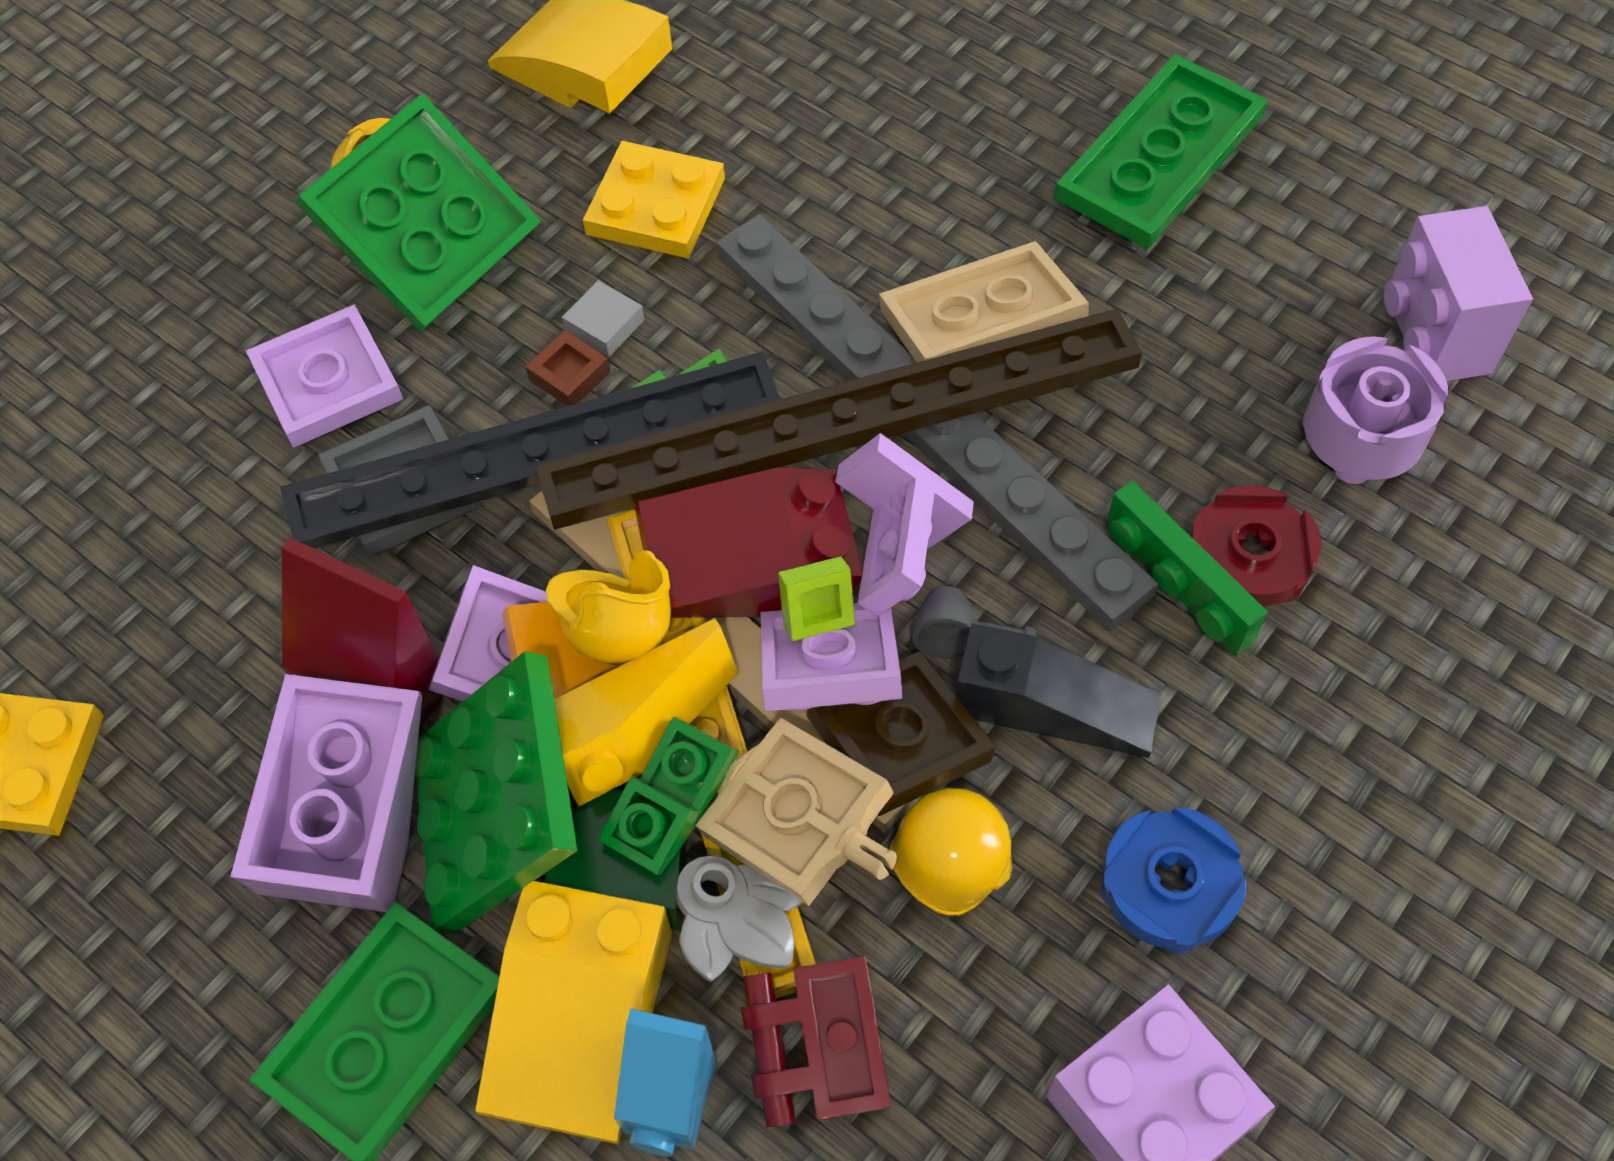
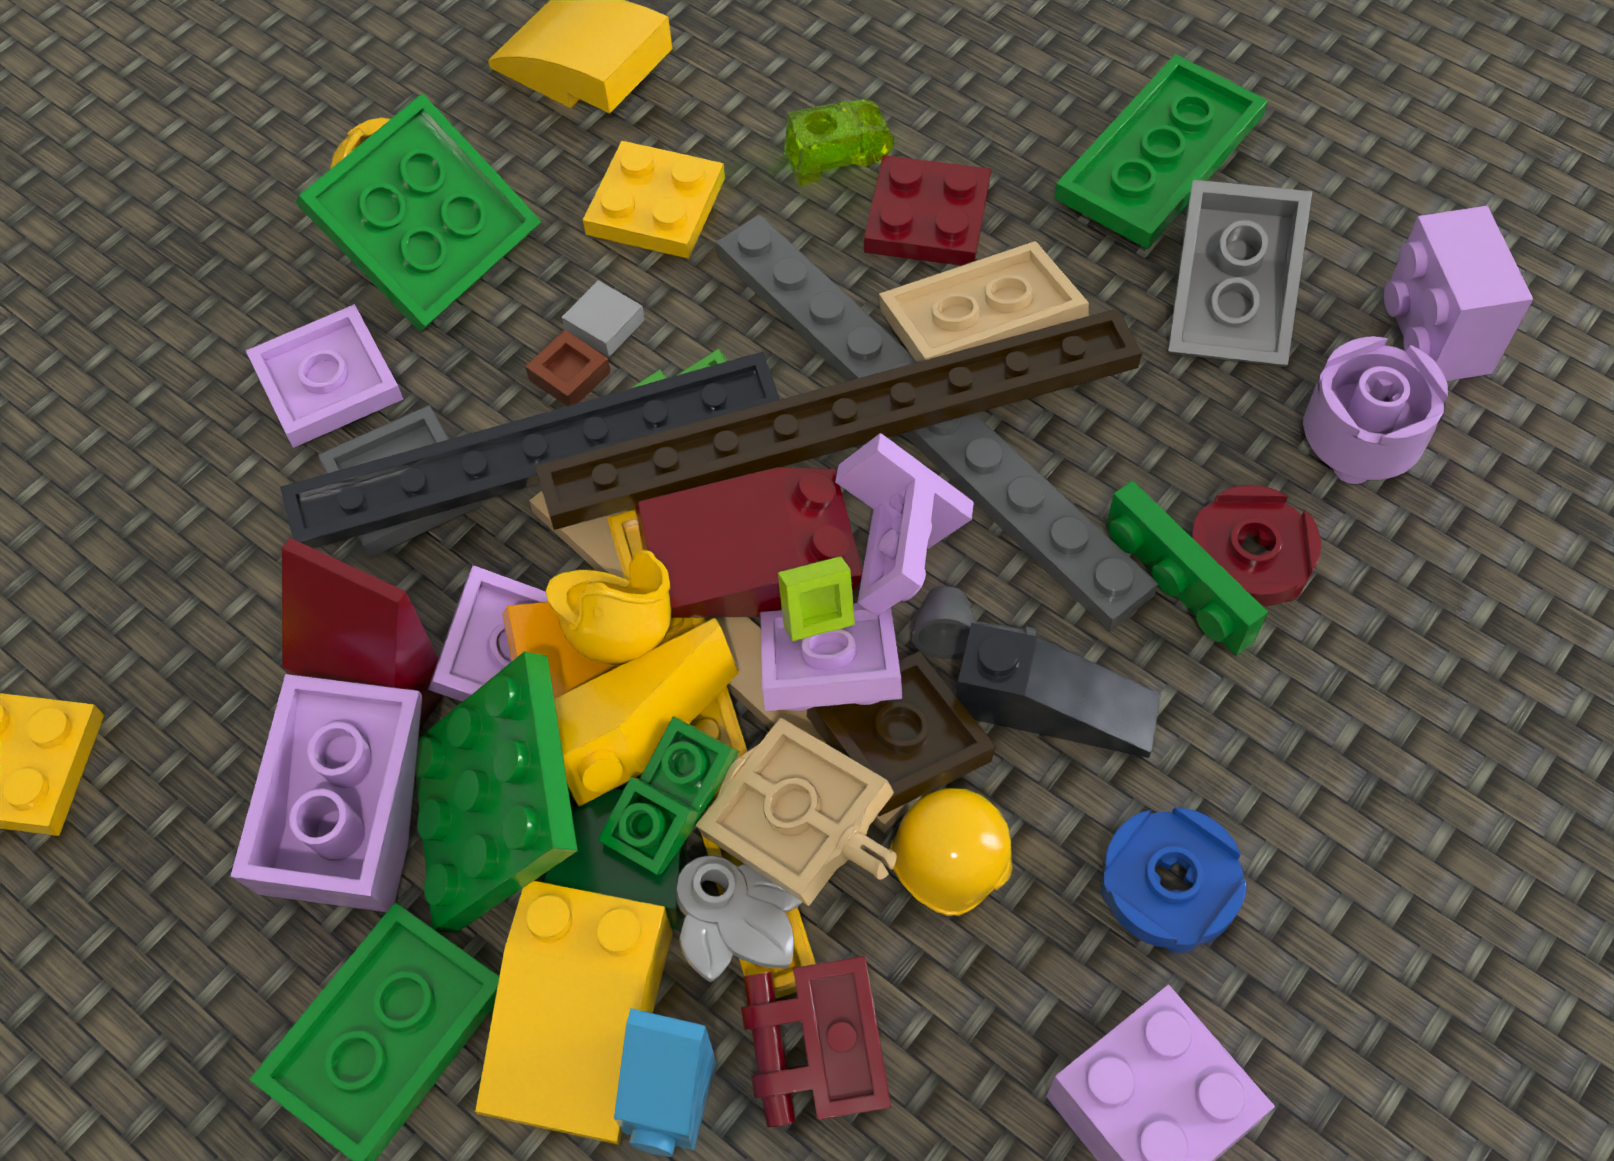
(835, 137): none -> clear neon green leg
(927, 210): none -> dark red plate
(1239, 272): none -> light grey slope

